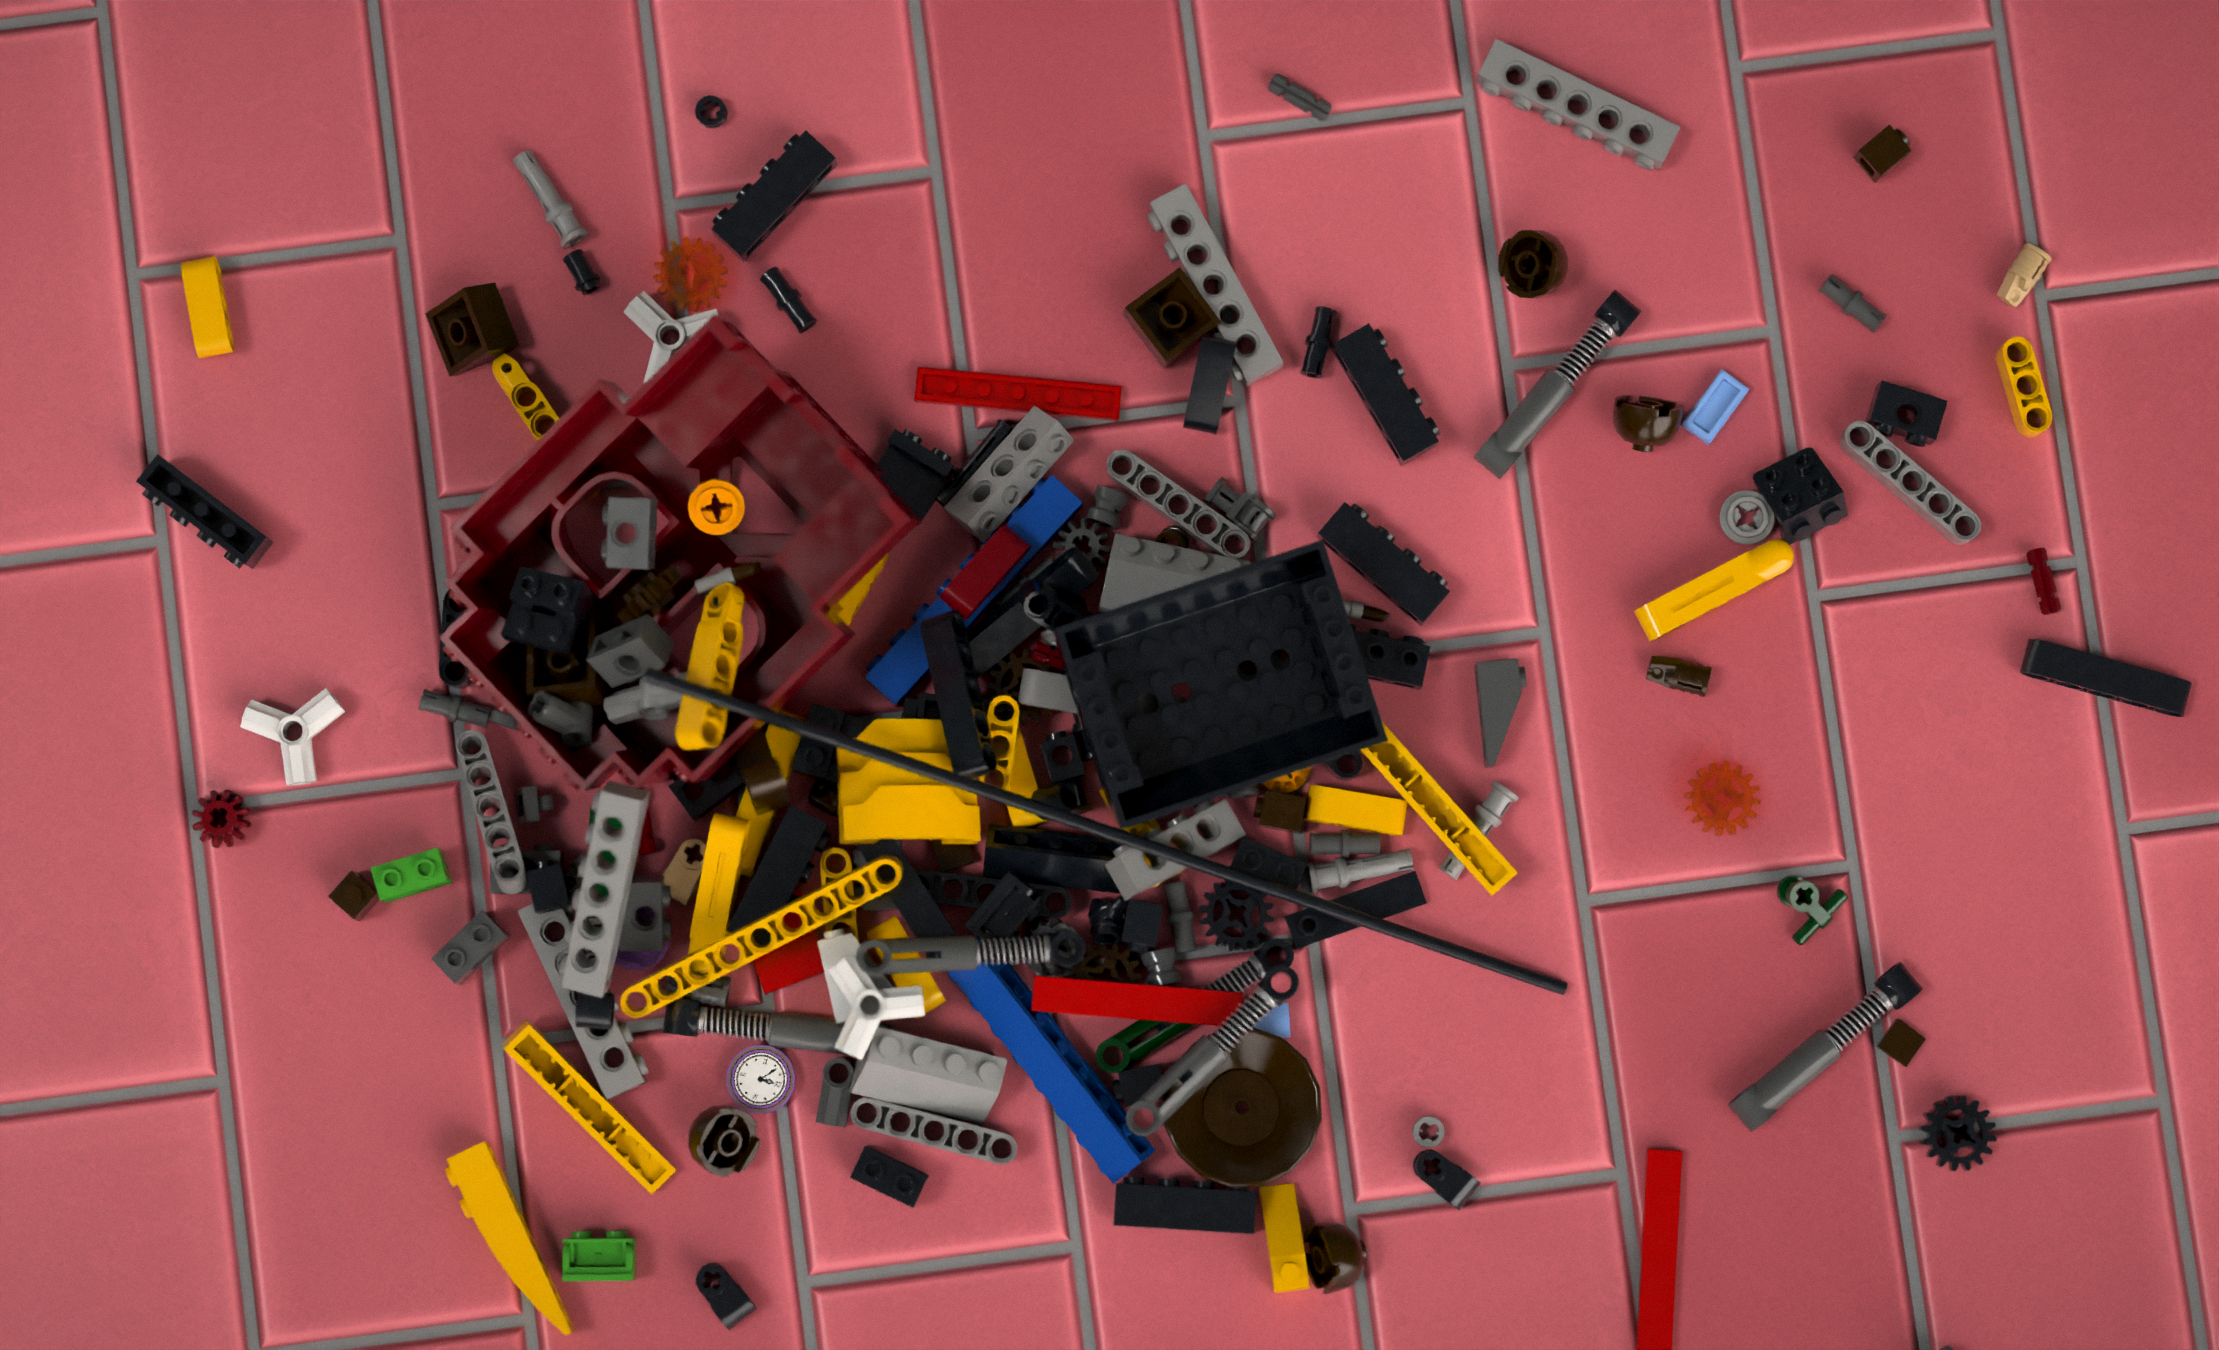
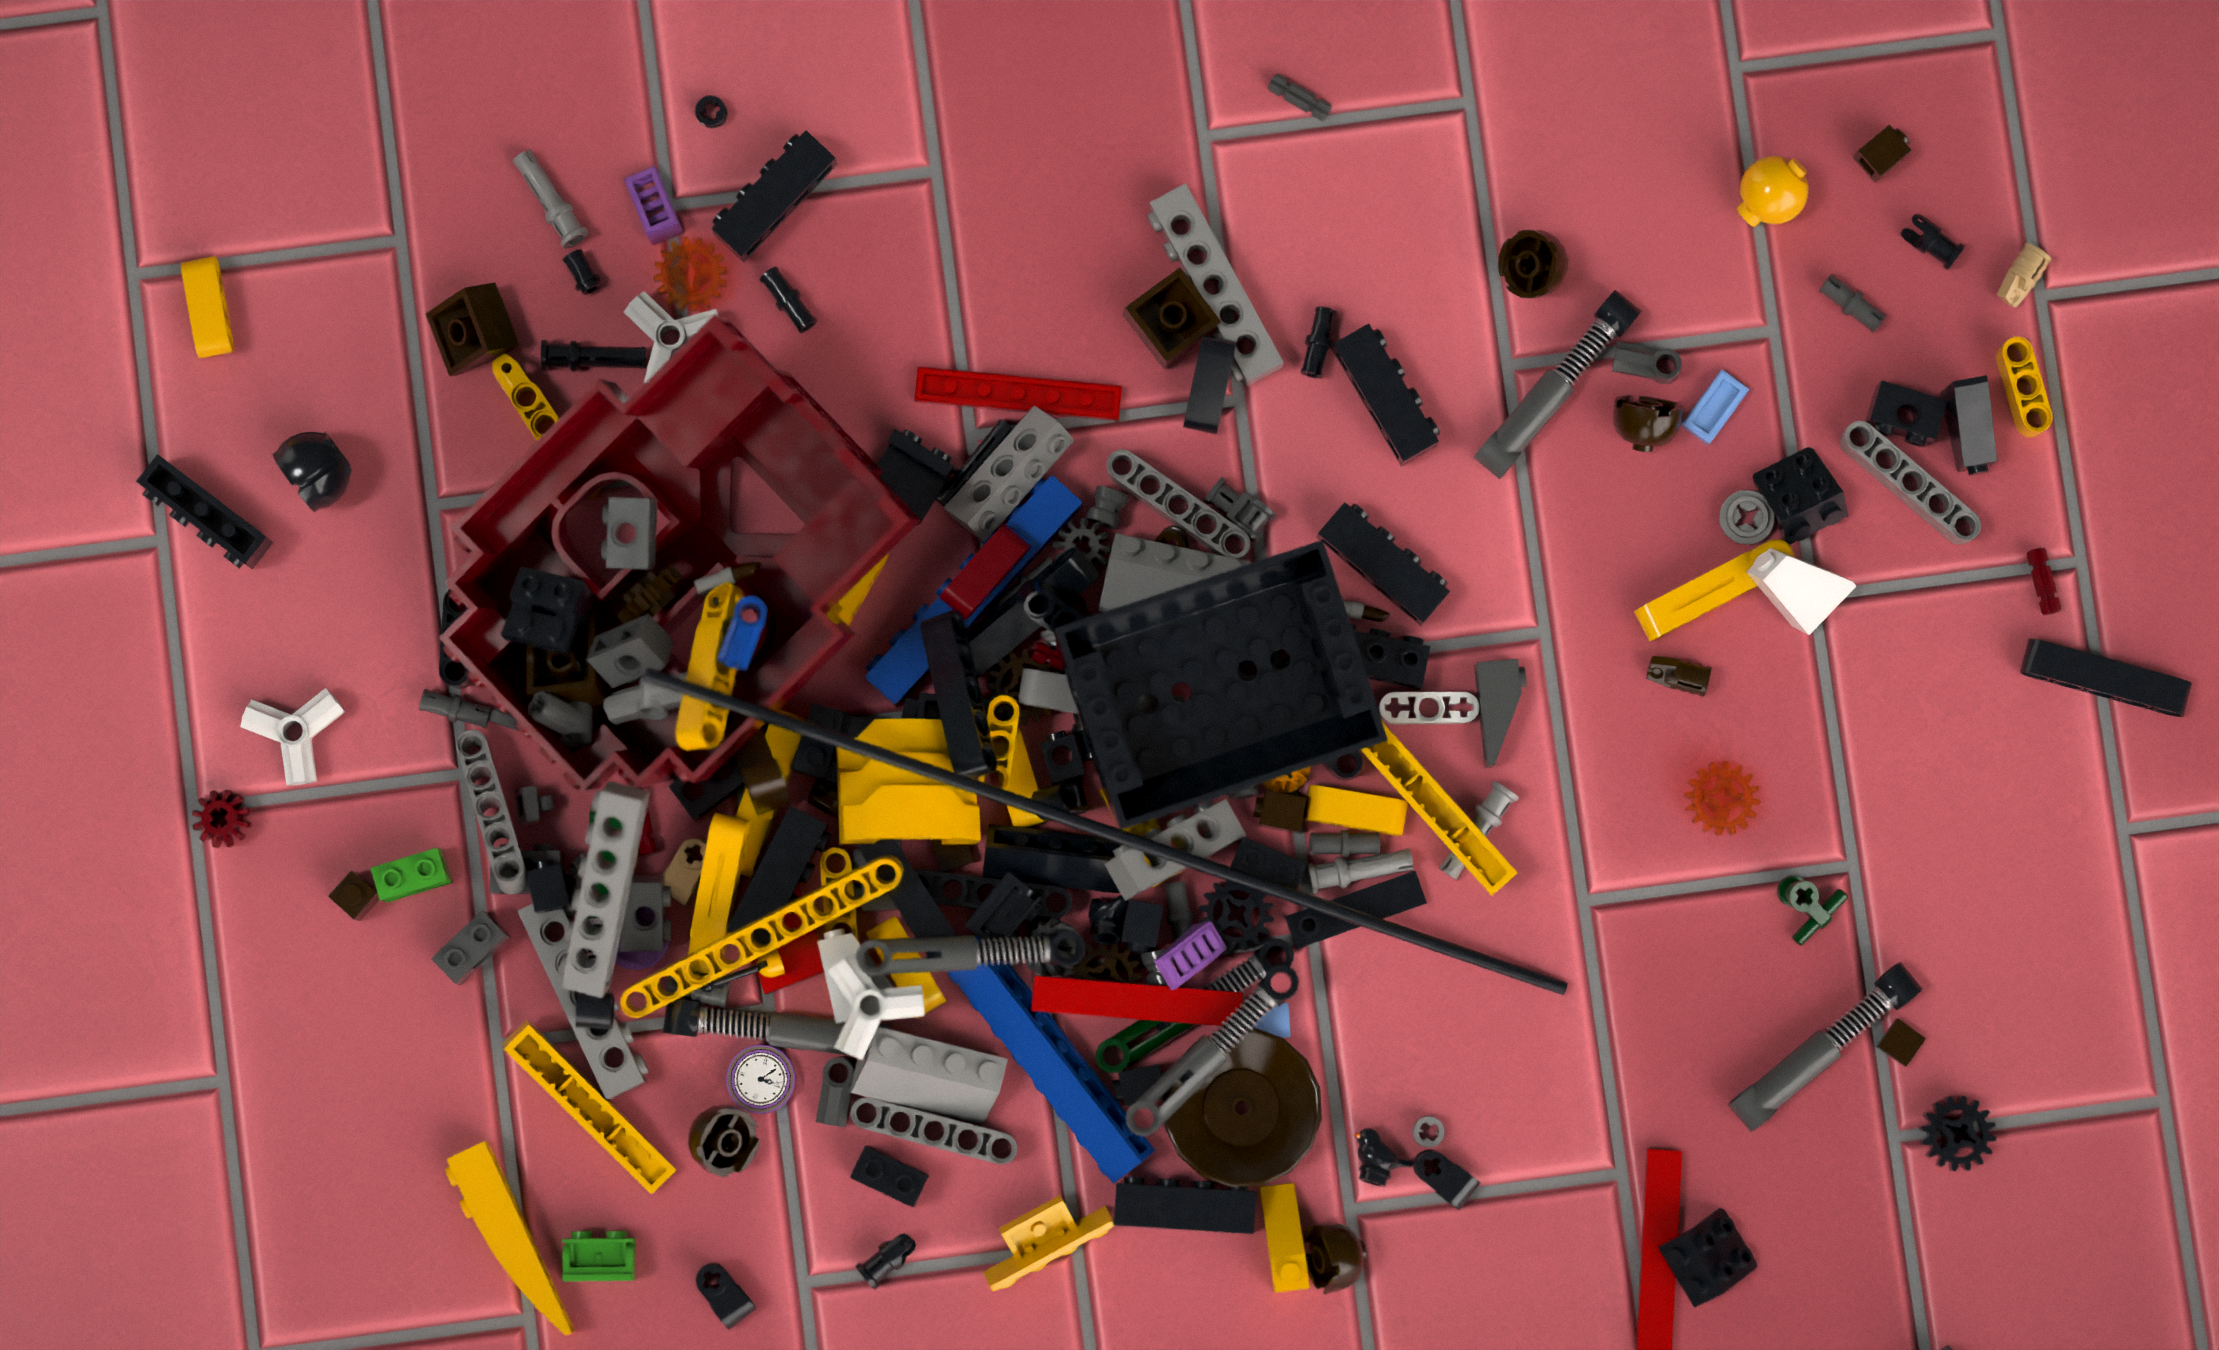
(316, 467): none -> black piece
(574, 356): none -> black pin
(659, 226): none -> medium lavender slope
(730, 515): light orange gear -> none
(742, 635): none -> blue piece
(767, 965): none -> hinge
(889, 1257): none -> black piece
(1043, 1237): none -> yellow bracket
(1207, 944): none -> medium lavender slope
(1376, 1158): none -> black animal
(1454, 699): none -> white beam
(1596, 101): light grey brick -> none
(1642, 360): none -> dark grey piece
(1708, 1258): none -> black bracket
(1773, 191): none -> yellow brick
(1798, 588): none -> white slope
(1932, 241): none -> black piece
(1970, 424): none -> slope

